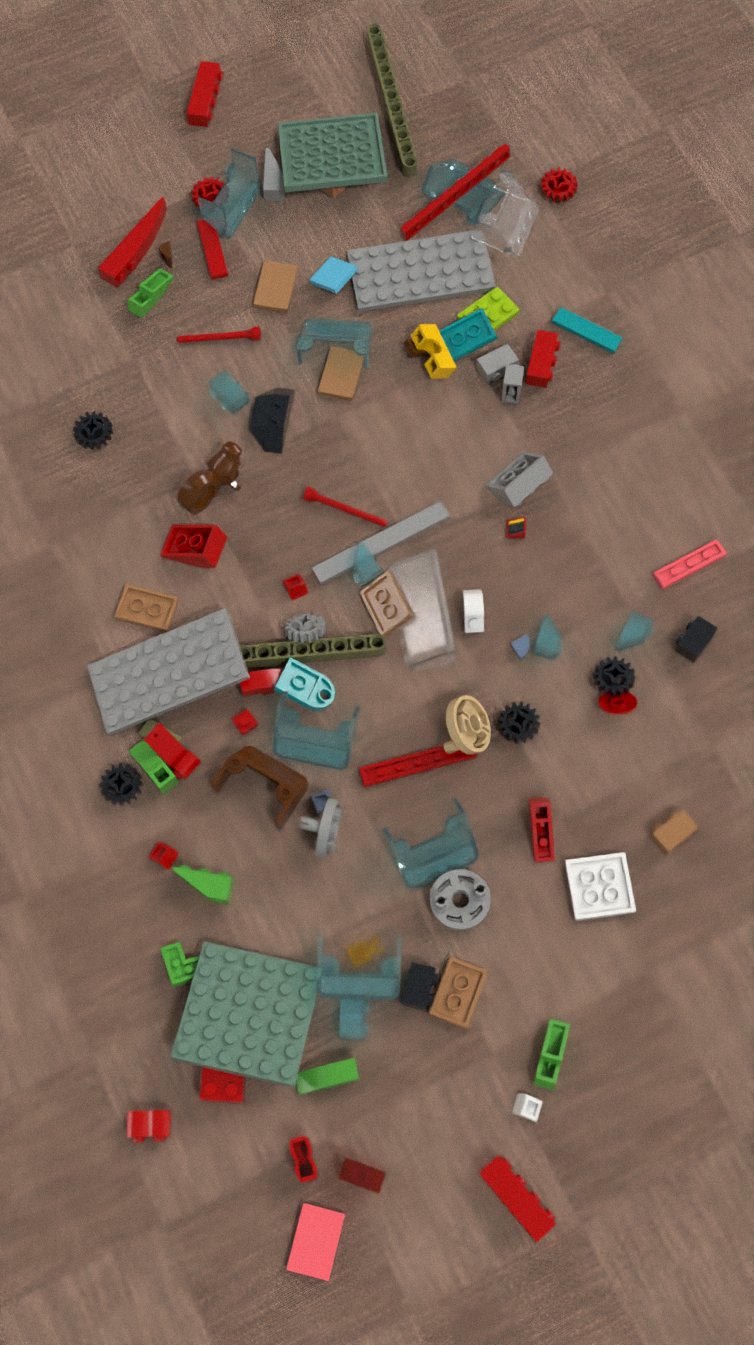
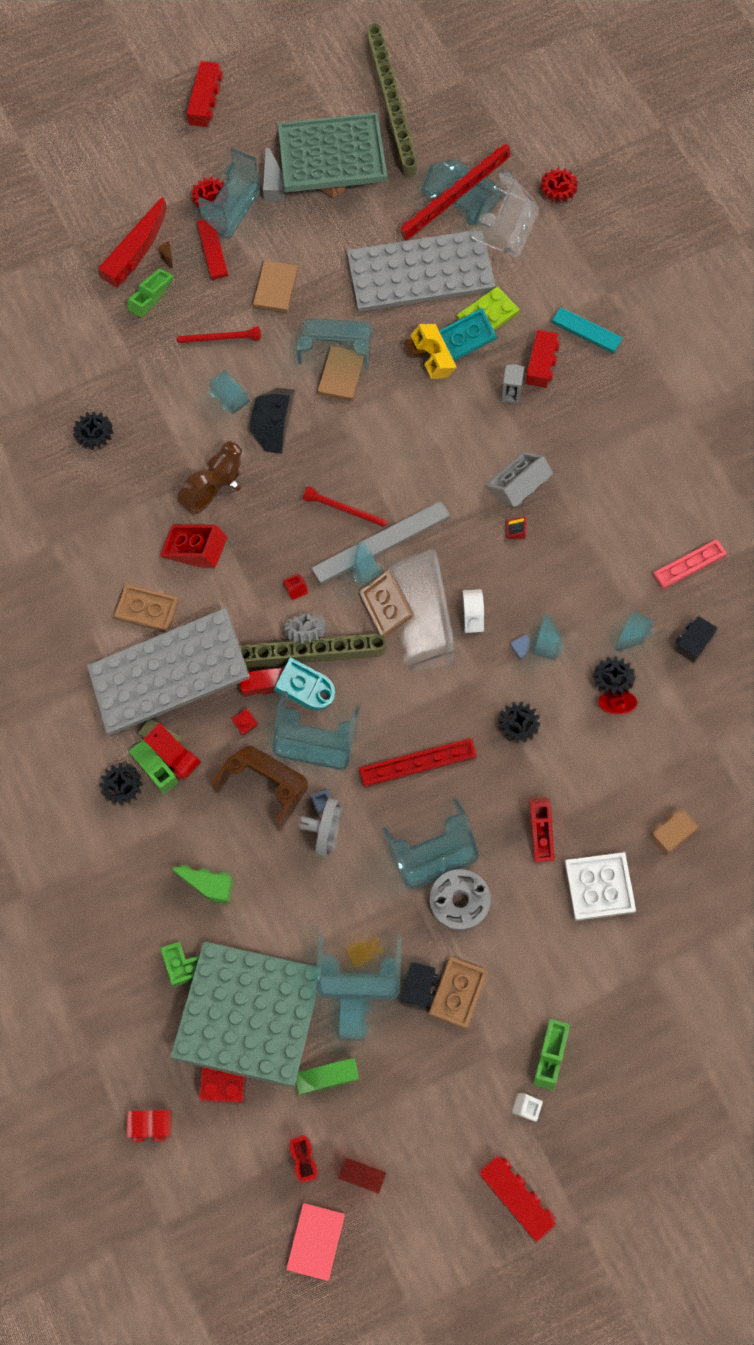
(163, 855): red slope -> none
(333, 275): medium azure tile -> none
(467, 723): tan piece -> none
(493, 364): light grey brick -> none

